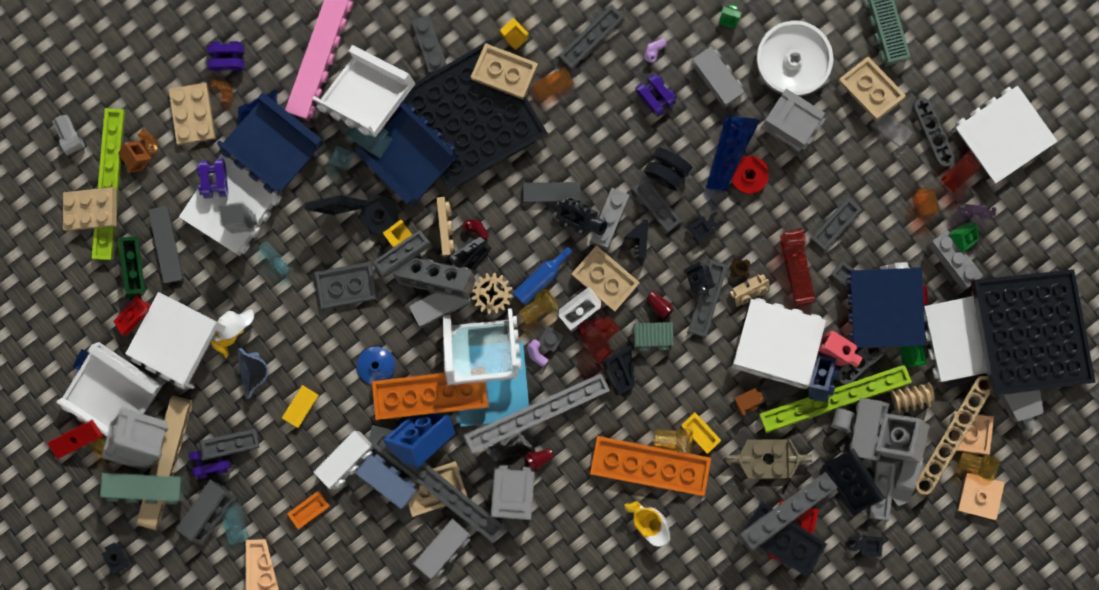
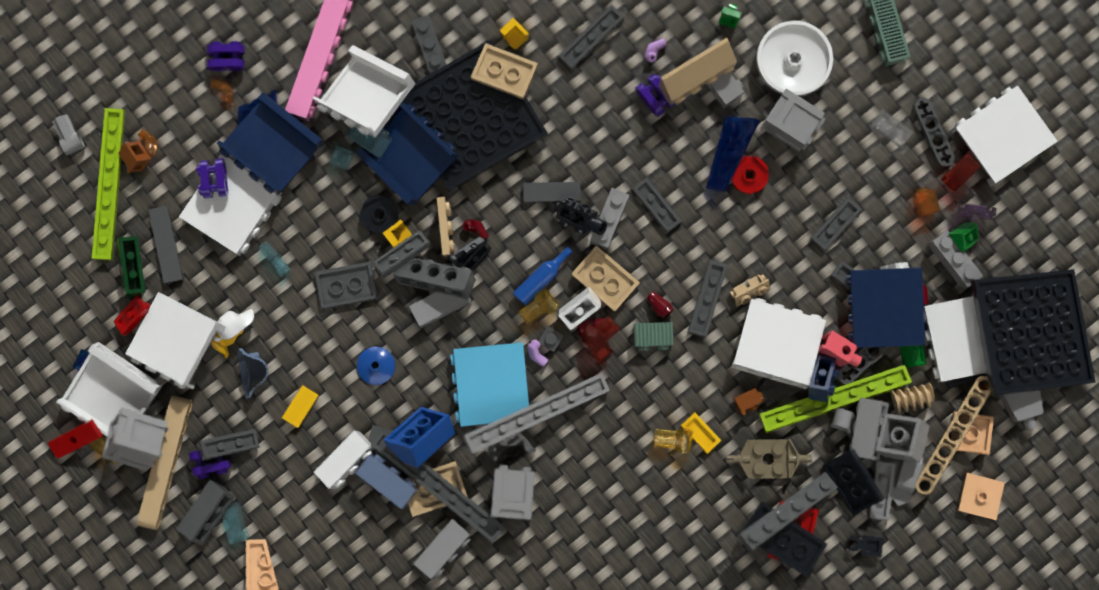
(89, 209): tan plate -> none
(122, 561): black brick -> none
(142, 487): sand green brick -> none
(192, 114): tan plate -> none
(237, 218): dark grey brick -> none
(308, 510): orange tile -> none
(335, 205): black tile -> none
(426, 396): orange plate -> none
(481, 350): clear light blue panel -> none
(483, 293): tan gear -> none
(537, 459): dark red cone -> none
(552, 84): clear orange tile -> none
(620, 369): black wing -> none
(639, 234): black slope -> none
(650, 466): orange plate -> none
(650, 523): yellow hair -> none
(668, 169): black wheel -> none
(697, 72): none -> tan slope
(699, 278): black brick -> none
(703, 228): black plate -> none
(740, 263): dark brown plate -> none
(797, 266): clear red beam -> none
(872, 88): tan plate -> none
(984, 467): clear yellow piece -> none

